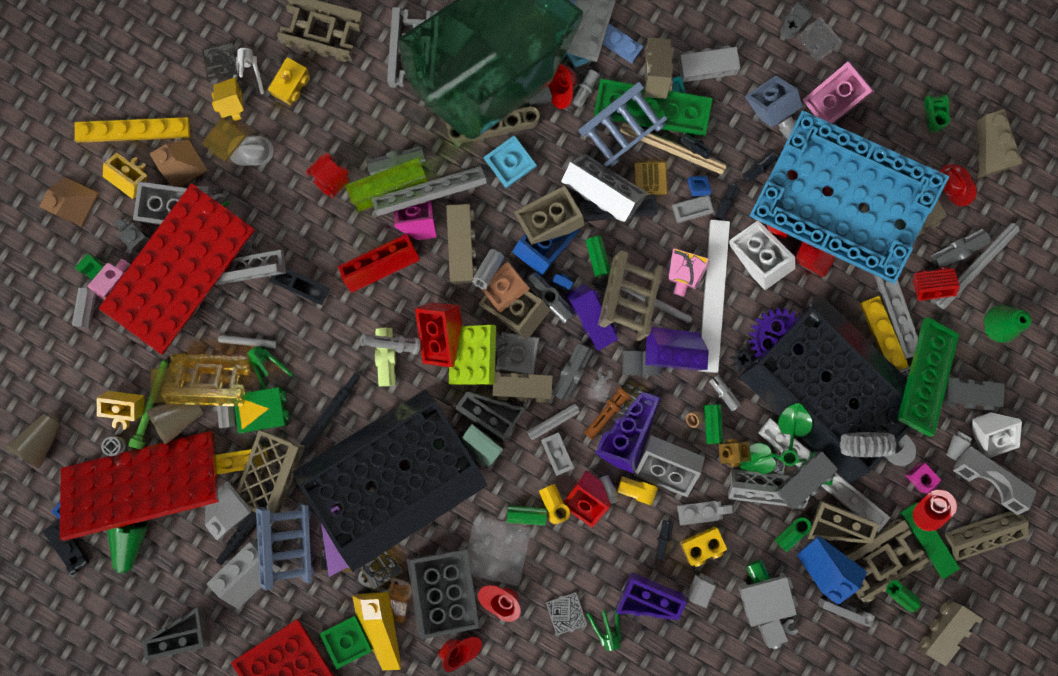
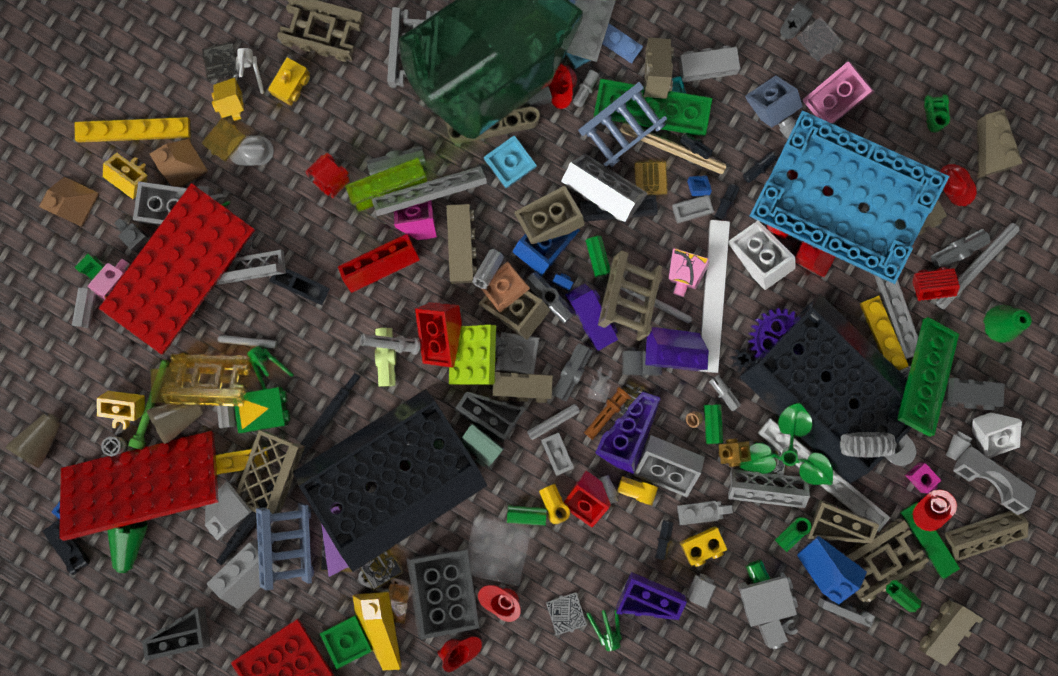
(806, 480): dark grey brick -> none

